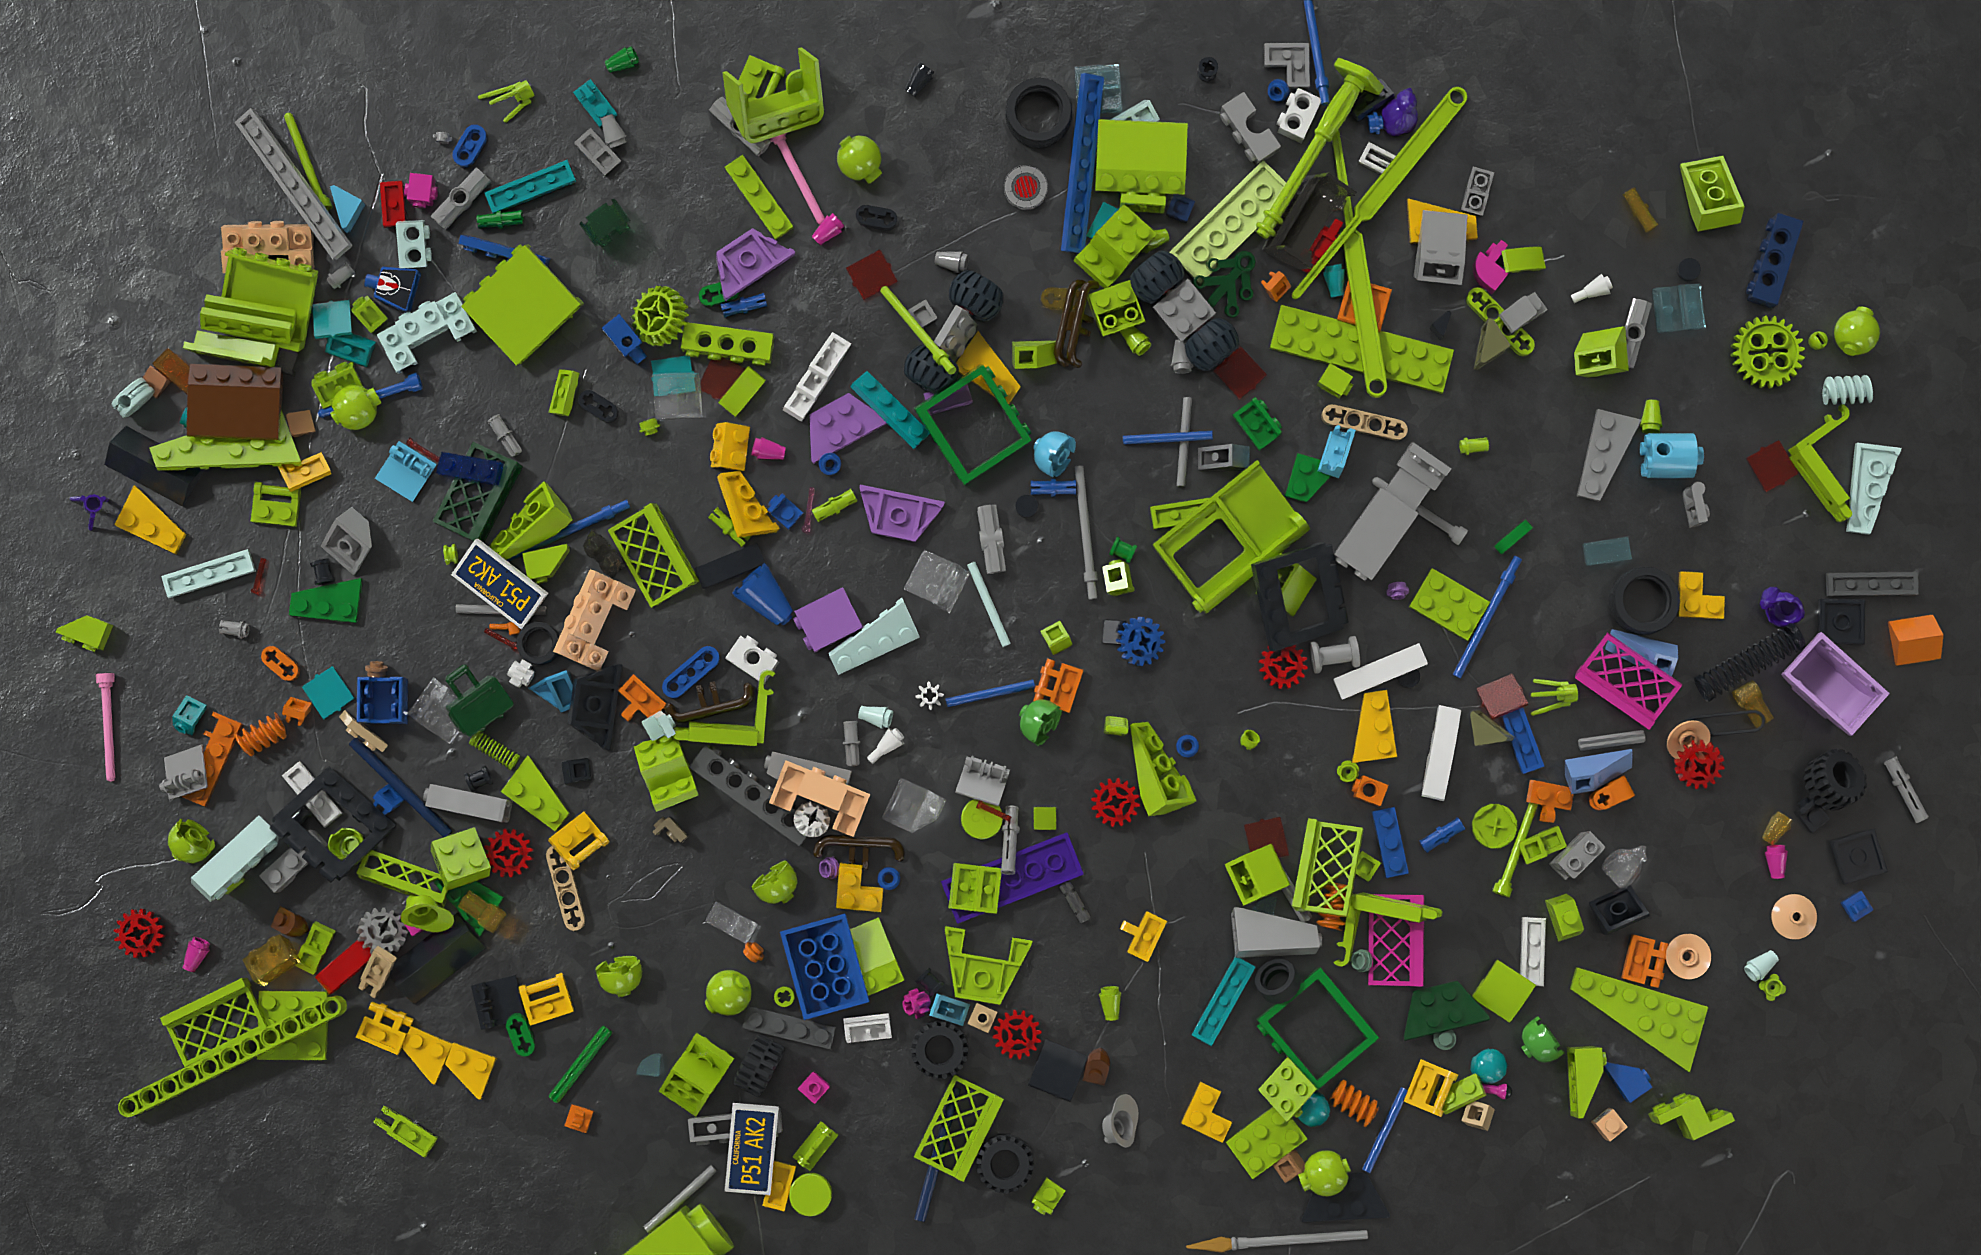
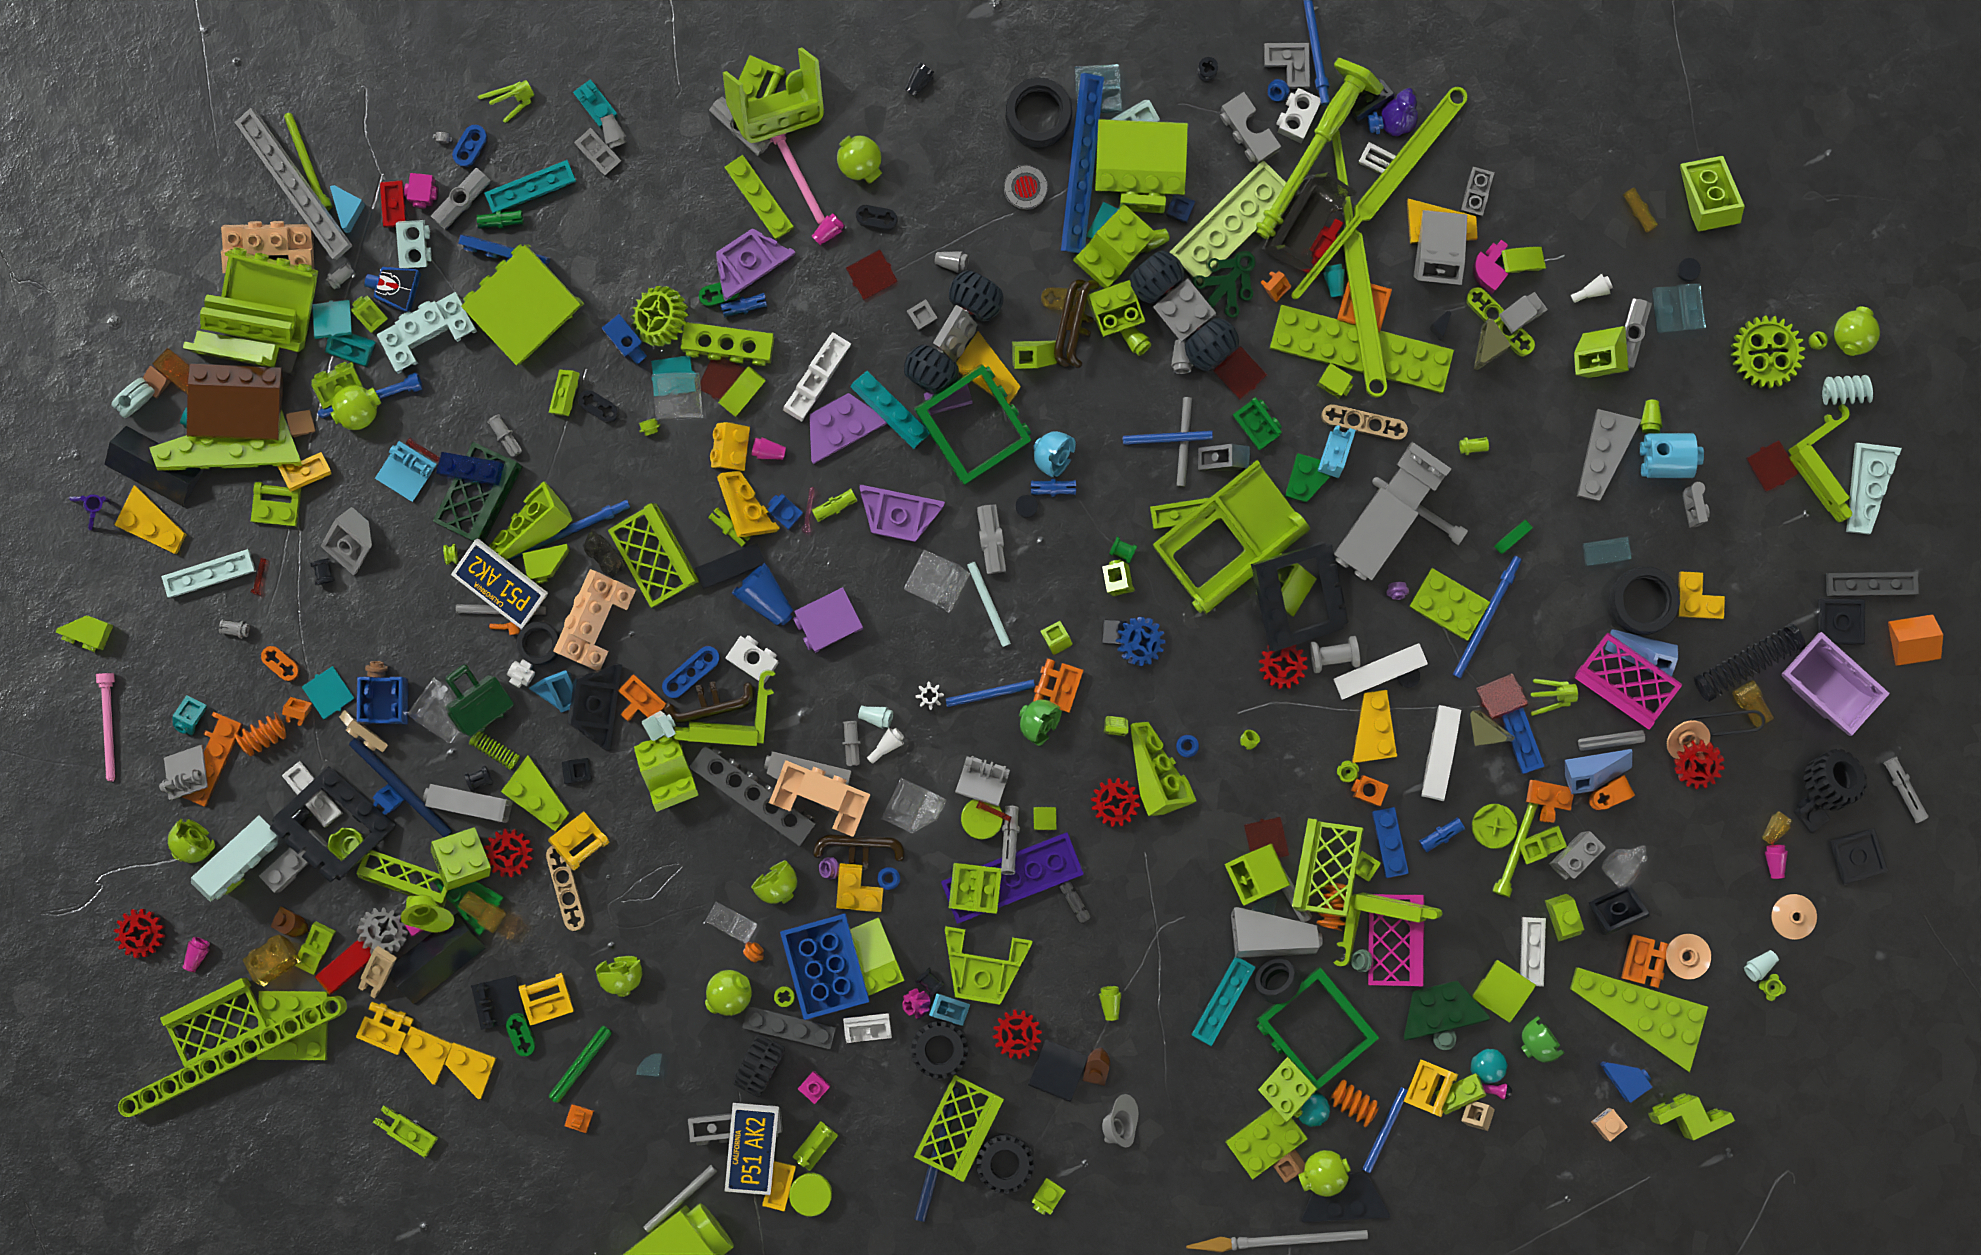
(328, 602): green wing -> none
(502, 639): clear red piece -> none
(605, 223): clear green brick -> none
(622, 60): green cone -> none
(674, 831): dark tan bracket -> none
(696, 1074): lime bracket -> none
(817, 828): white gear -> none
(832, 469): blue plate -> none
(881, 636): light aqua wing -> none
(939, 355): lime bar -> none
(981, 1009): tan plate -> none
(1090, 575): light grey bar -> none
(1145, 935): yellow plate -> none
(1200, 1115): yellow plate -> none
(1584, 1073): lime slope -> none
(1781, 607): dark purple hair -> none
(1789, 229): dark blue brick -> none
(1857, 906): blue tile -> none

